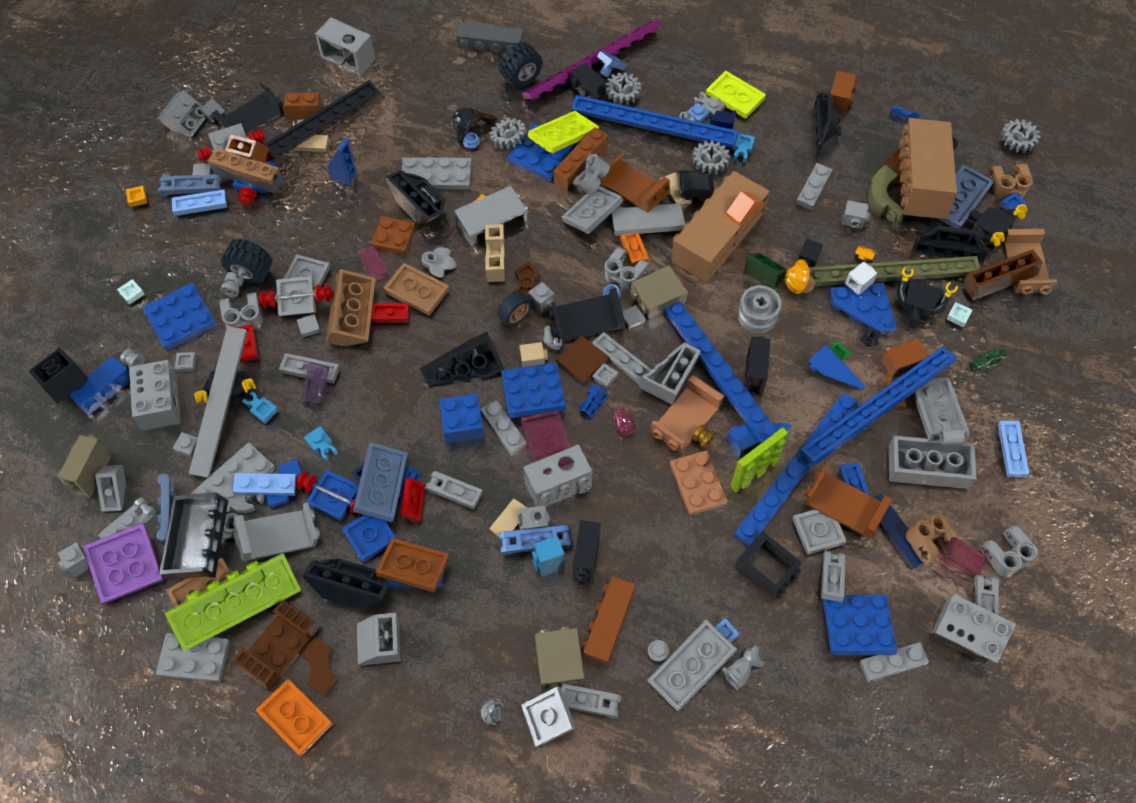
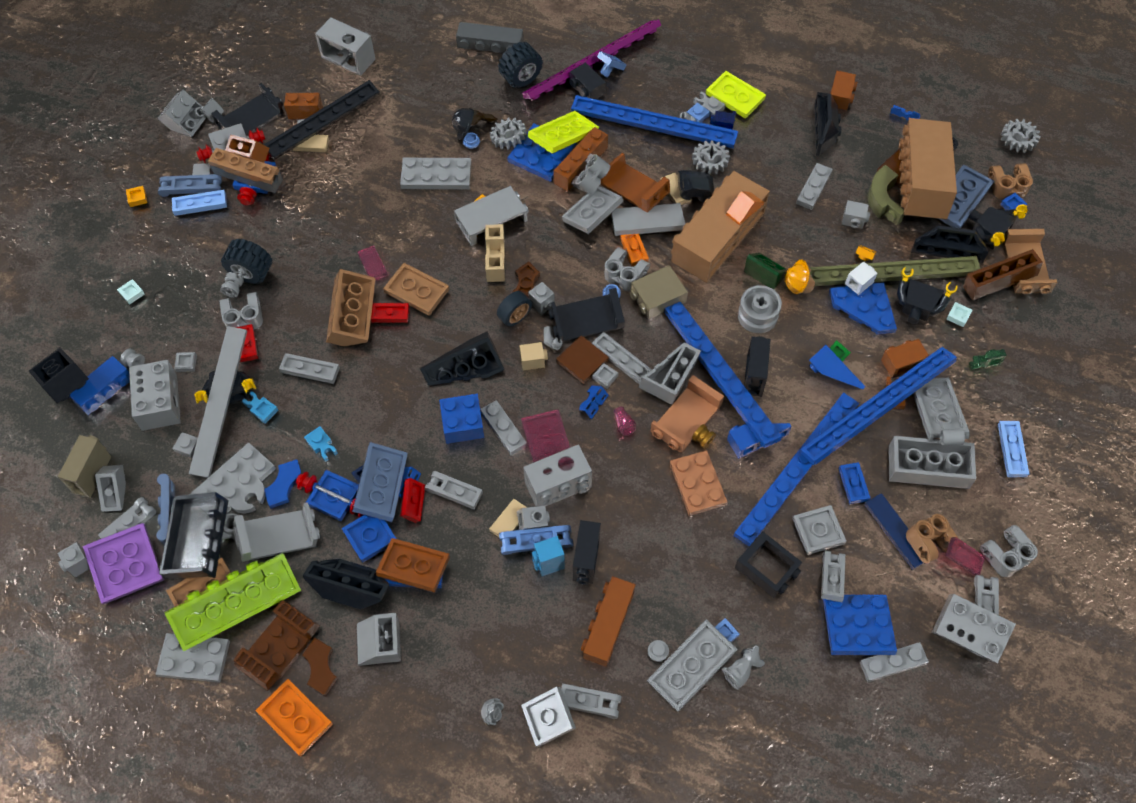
(179, 316): blue plate -> none
(264, 484): light blue plate -> none
(295, 296): light grey plate -> none
(305, 266): light grey plate -> none
(308, 325): light grey tile -> none
(315, 383): clear purple plate -> none
(342, 165): blue slope -> none
(393, 235): dark orange plate -> none
(416, 196): black wedge -> none
(440, 262): light grey plate -> none
(533, 390): blue plate -> none
(559, 657): dark tan brick -> none
(623, 88): light grey gear -> none
(633, 317): light grey tile -> none
(743, 146): dark azure plate -> none
(758, 460): lime plate -> none
(810, 252): black brick -> none
(846, 503): dark orange panel -> none
(868, 341): black plate -> none

